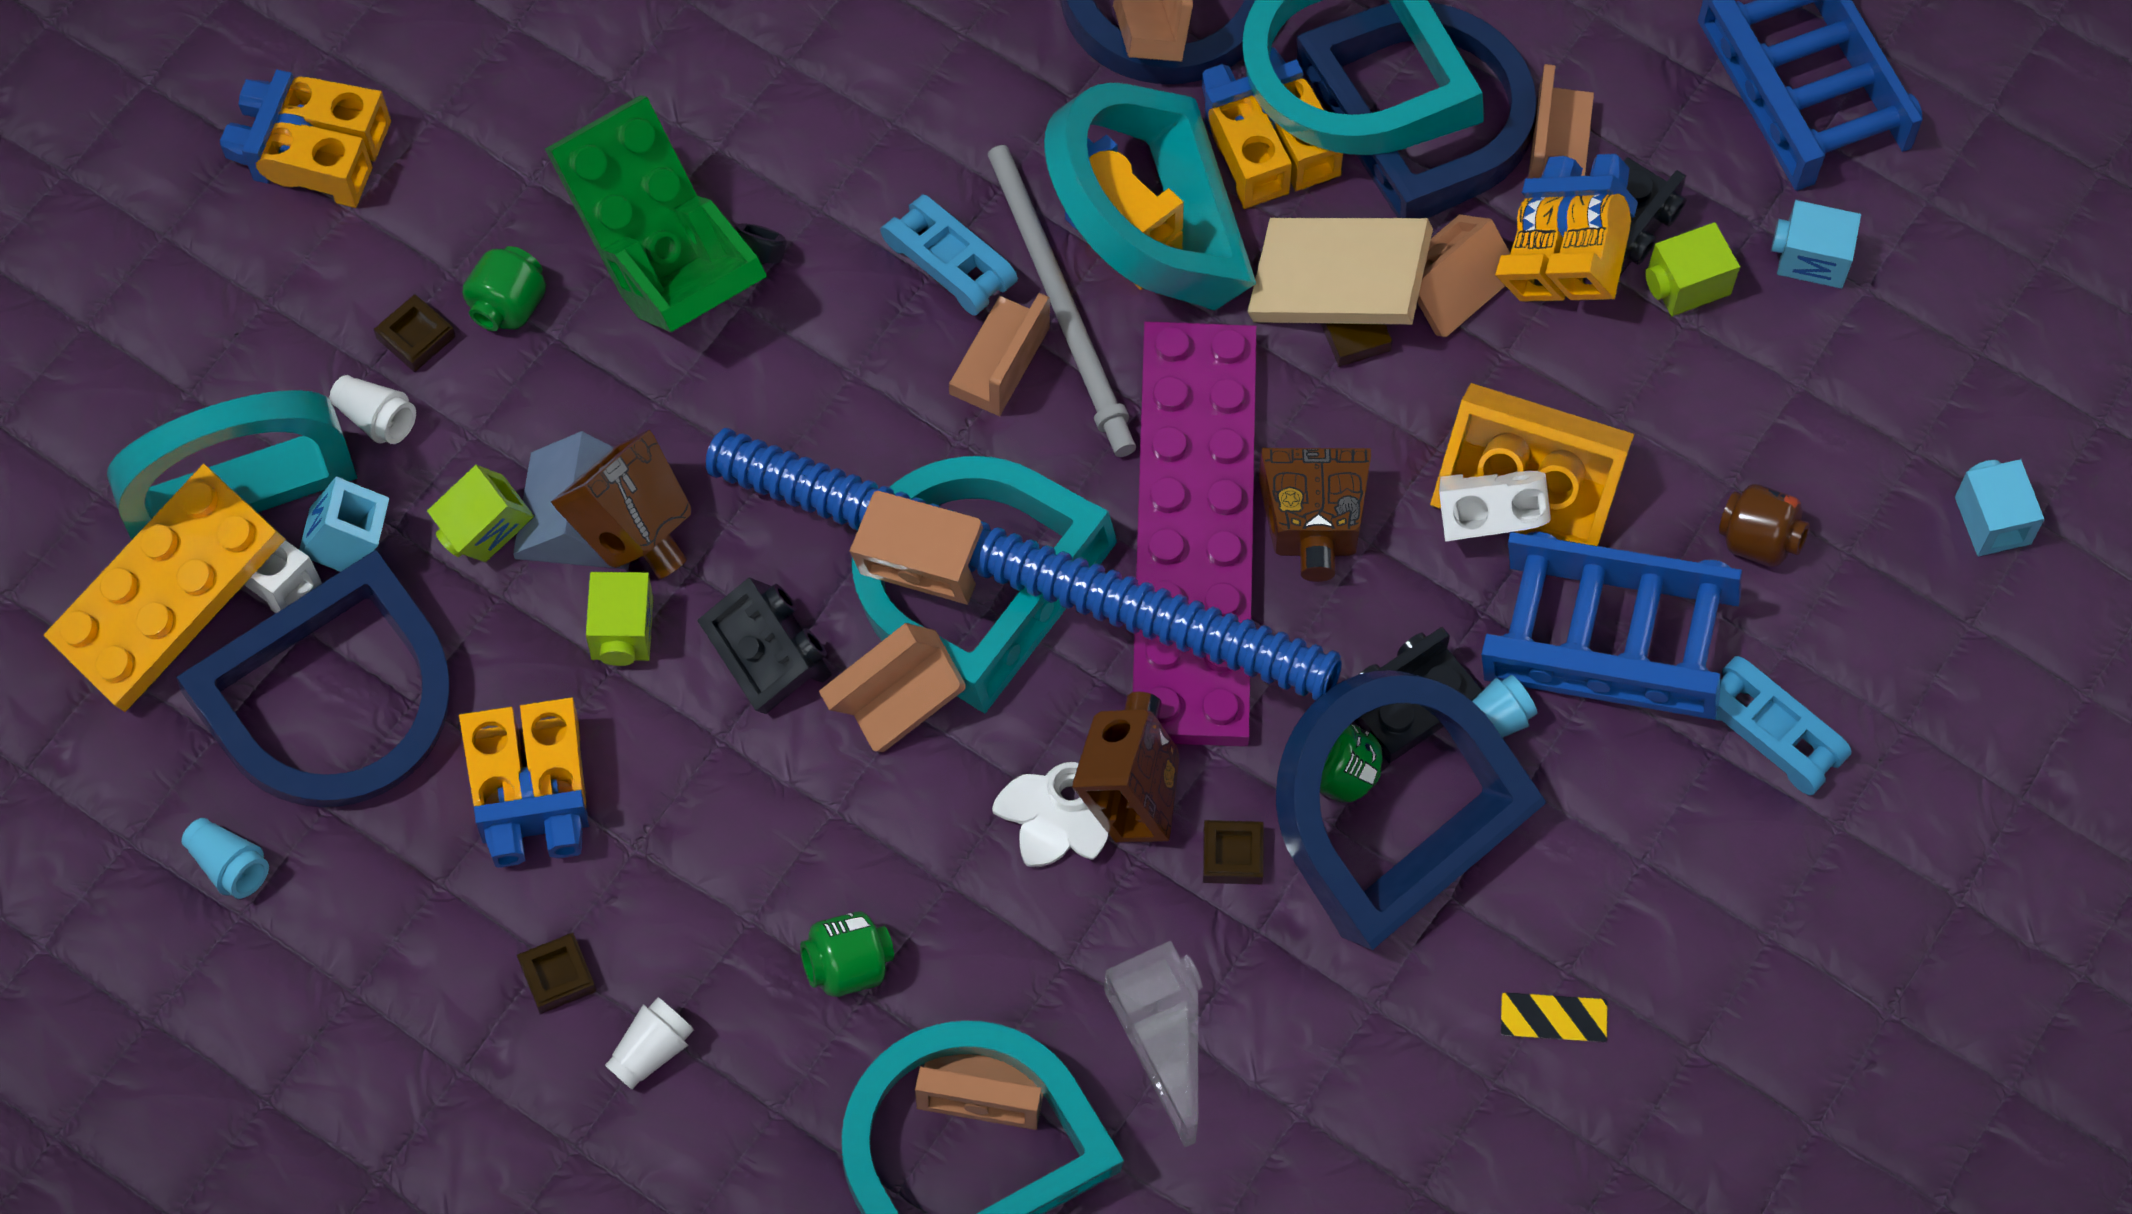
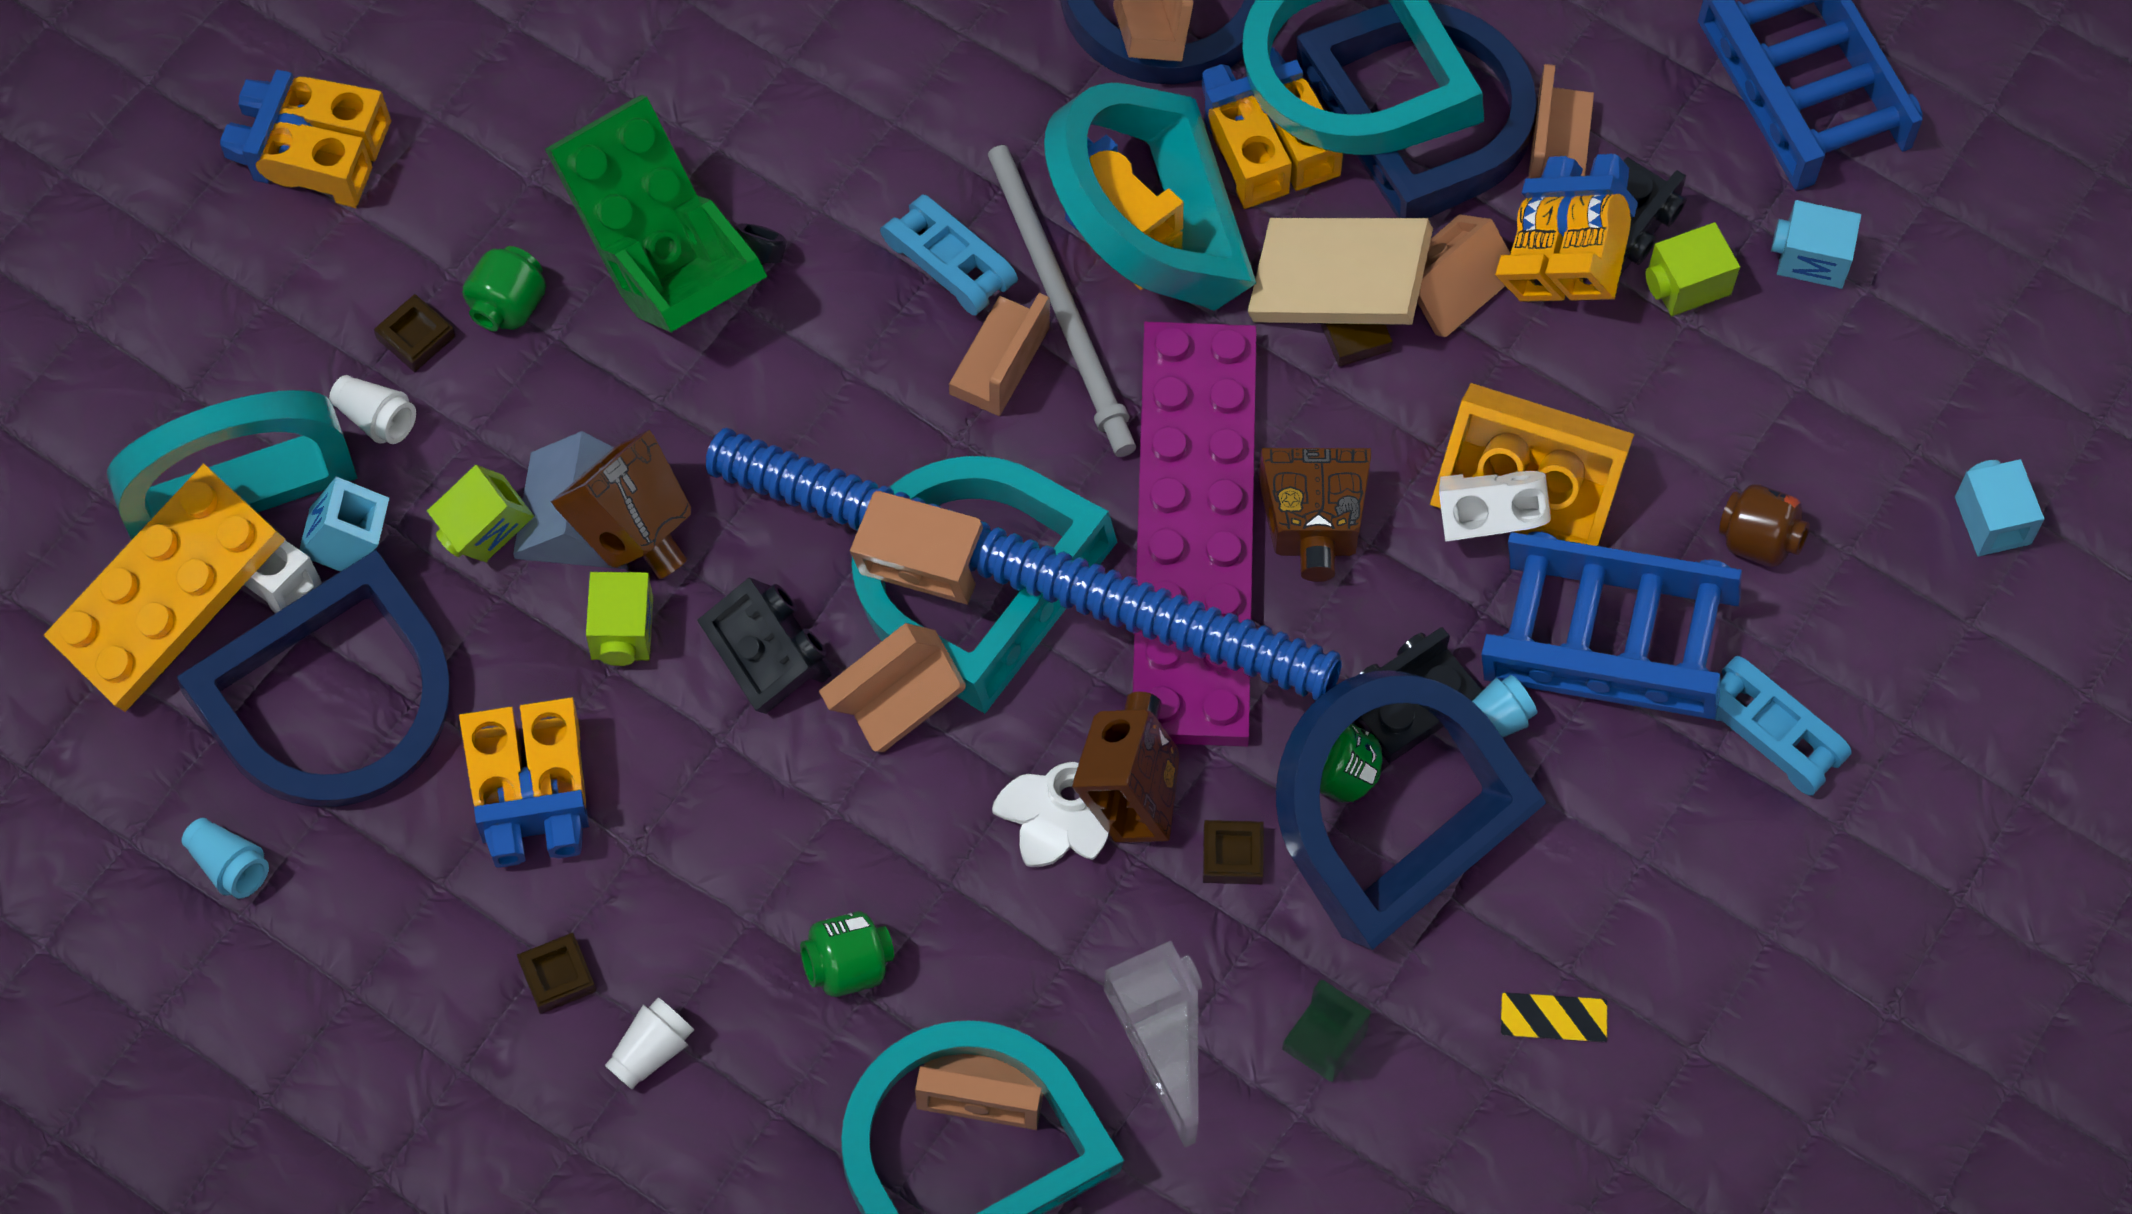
(1328, 1031): none -> clear green panel

